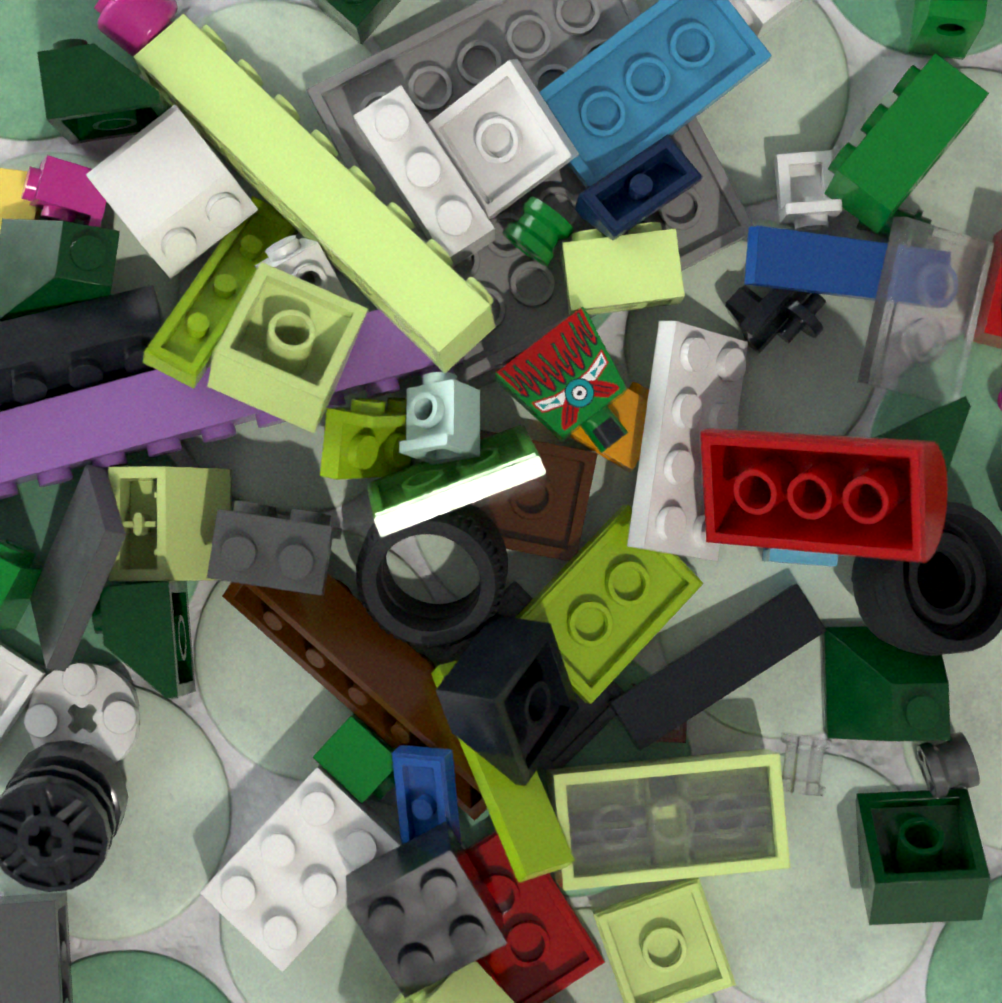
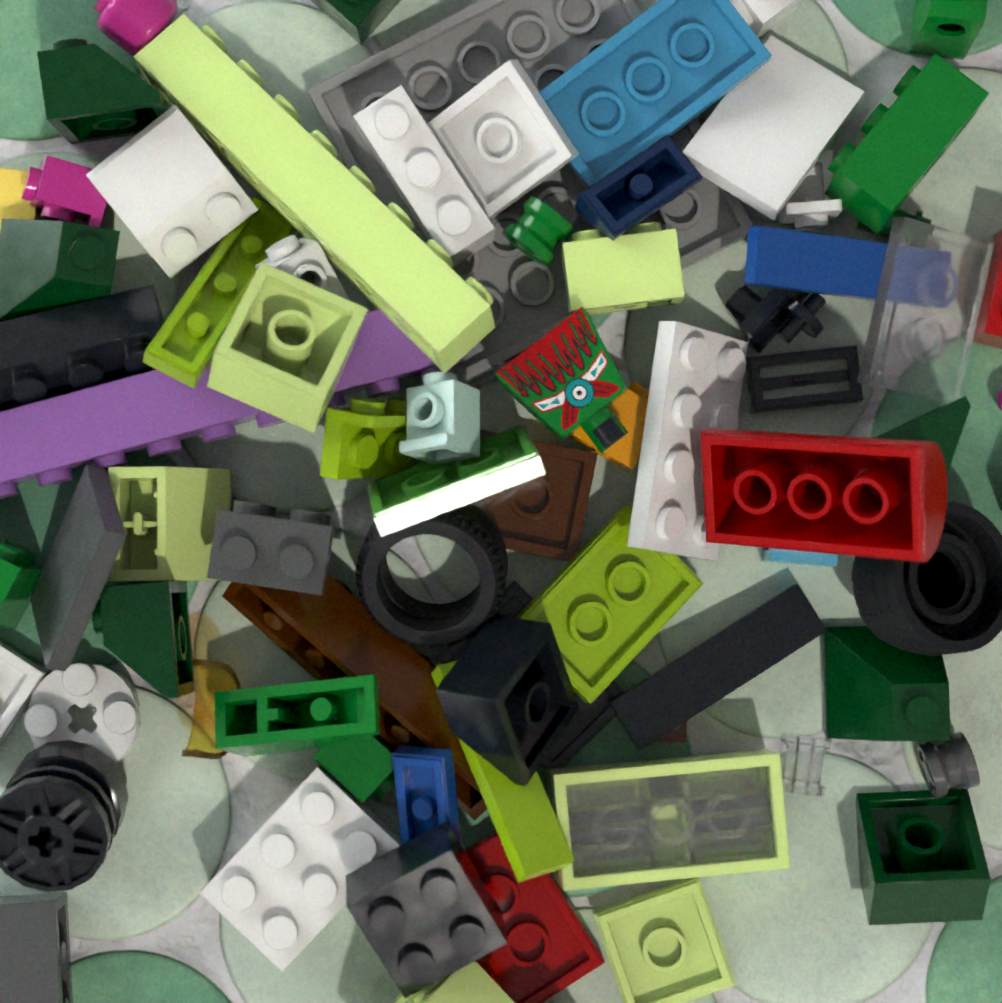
(210, 678): none -> clear yellow helmet
(296, 715): none -> green slope
(757, 385): none -> black tile
(773, 128): none -> white tile

